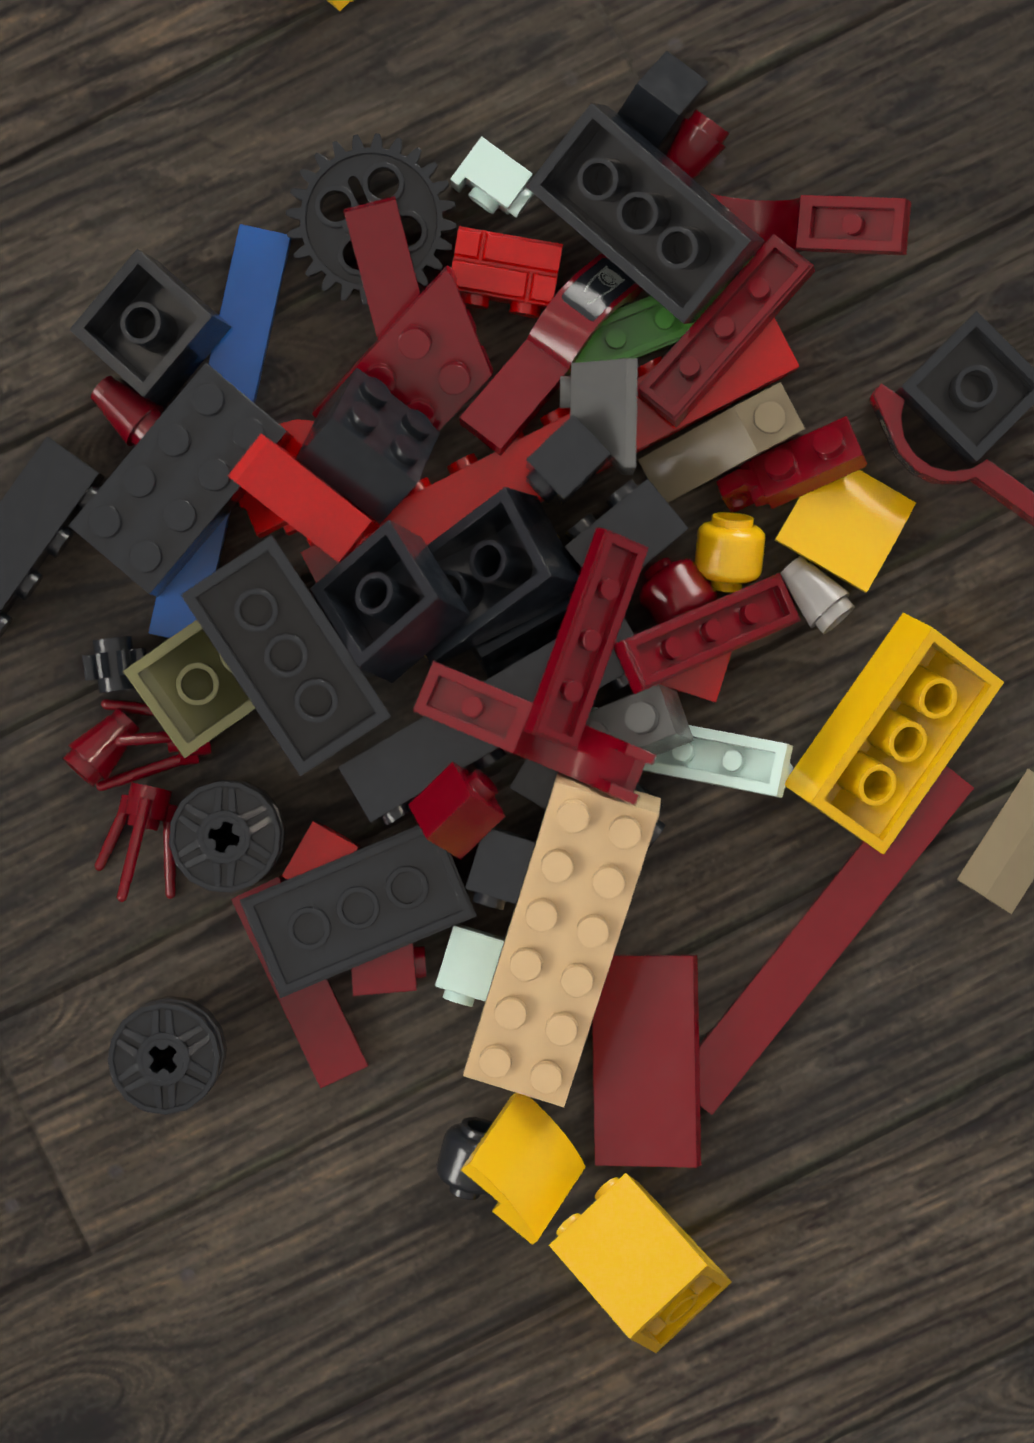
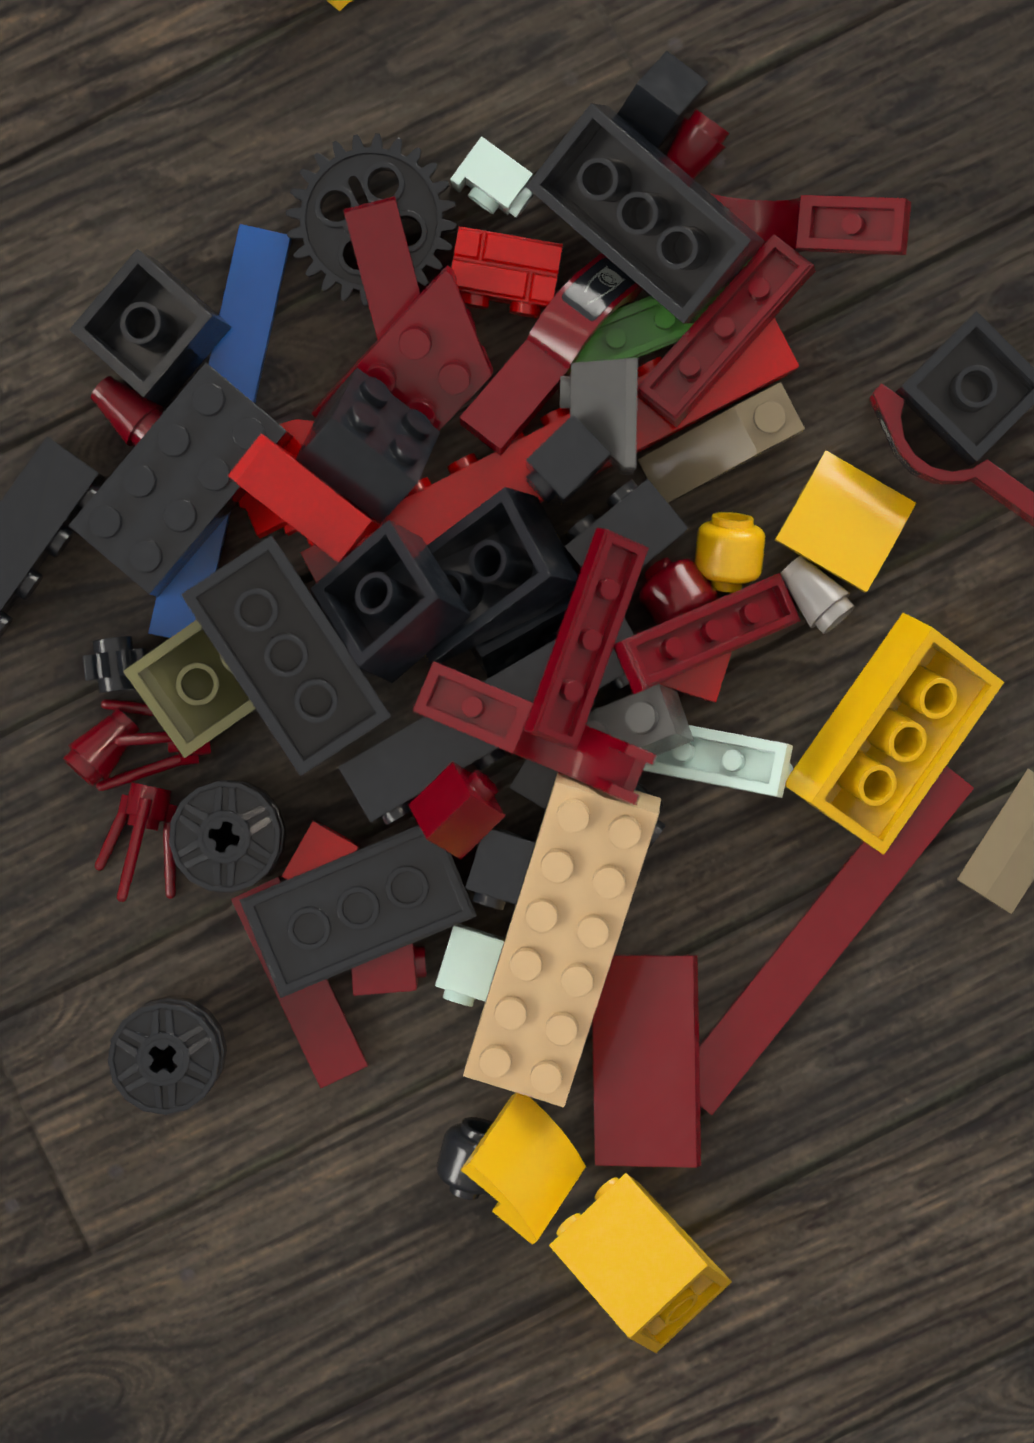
(794, 468): dark red hinge -> none

